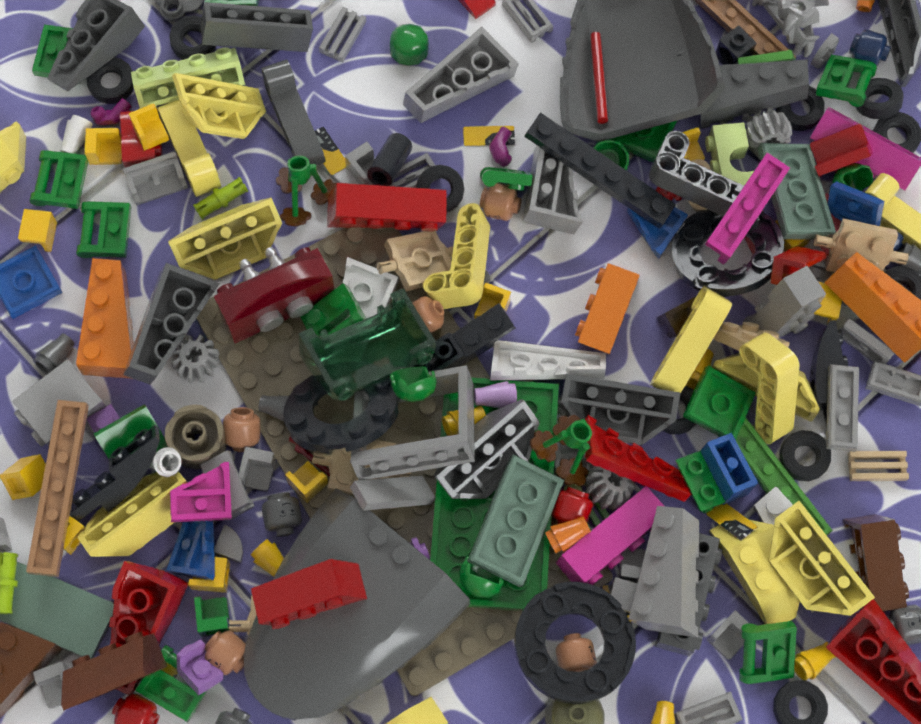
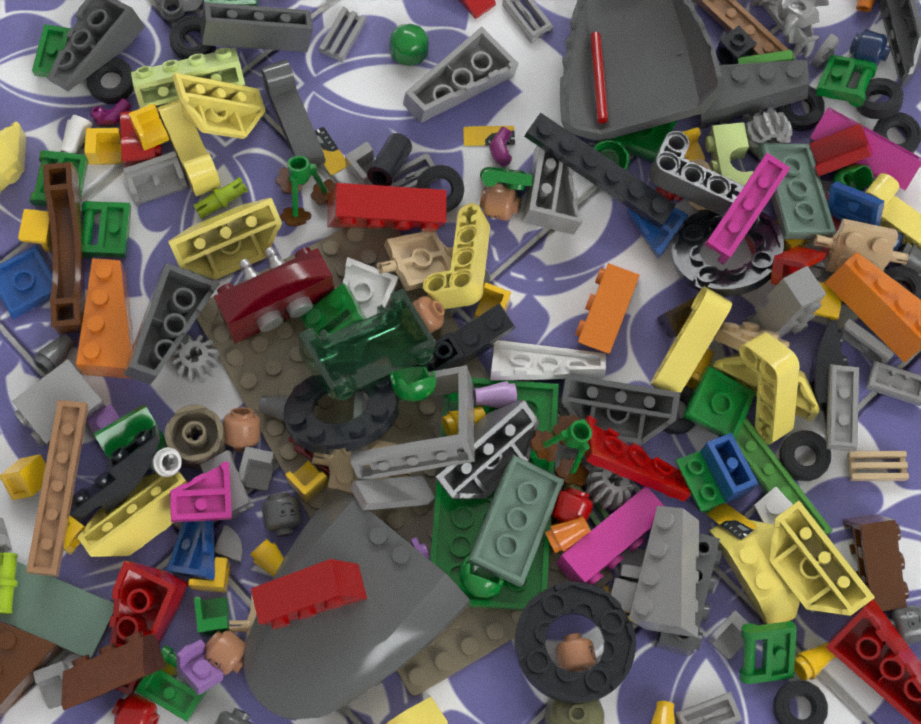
(64, 212): none -> reddish brown arch

